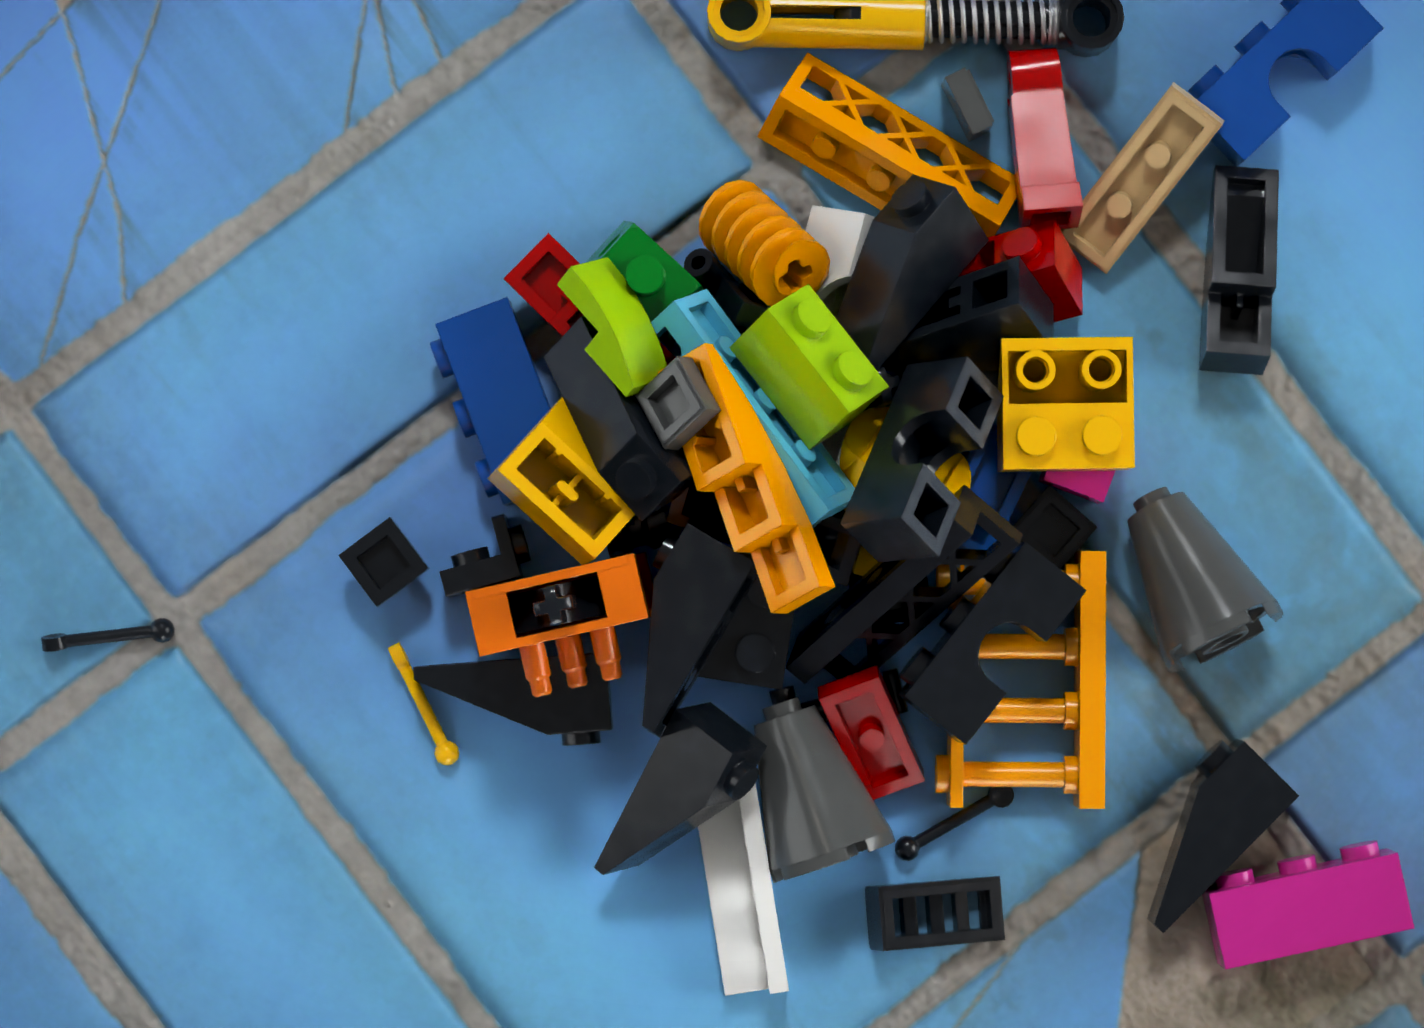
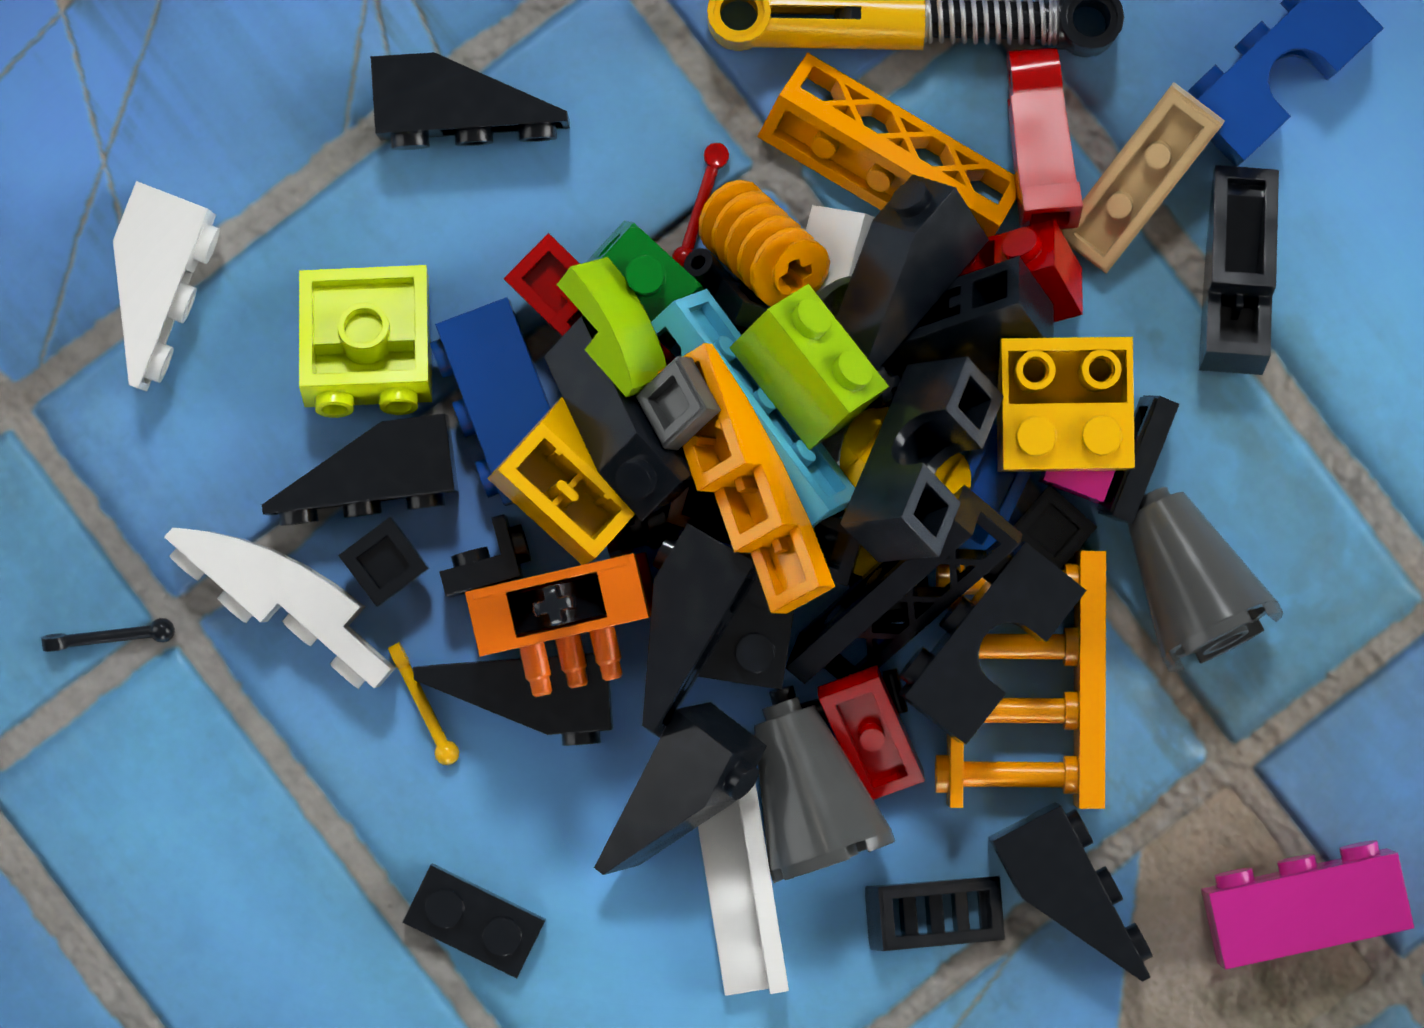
(154, 264): none -> white slope
(263, 580): none -> white slope
(364, 339): none -> neon yellow plate
(385, 463): none -> black slope
(438, 97): none -> black slope
(474, 920): none -> black plate
(715, 157): none -> red hinge
(908, 846): black hinge -> none
(967, 104): dark grey tile -> none
(1055, 875): none -> black slope
(1151, 426): none -> black tile
(1220, 819): black slope -> none

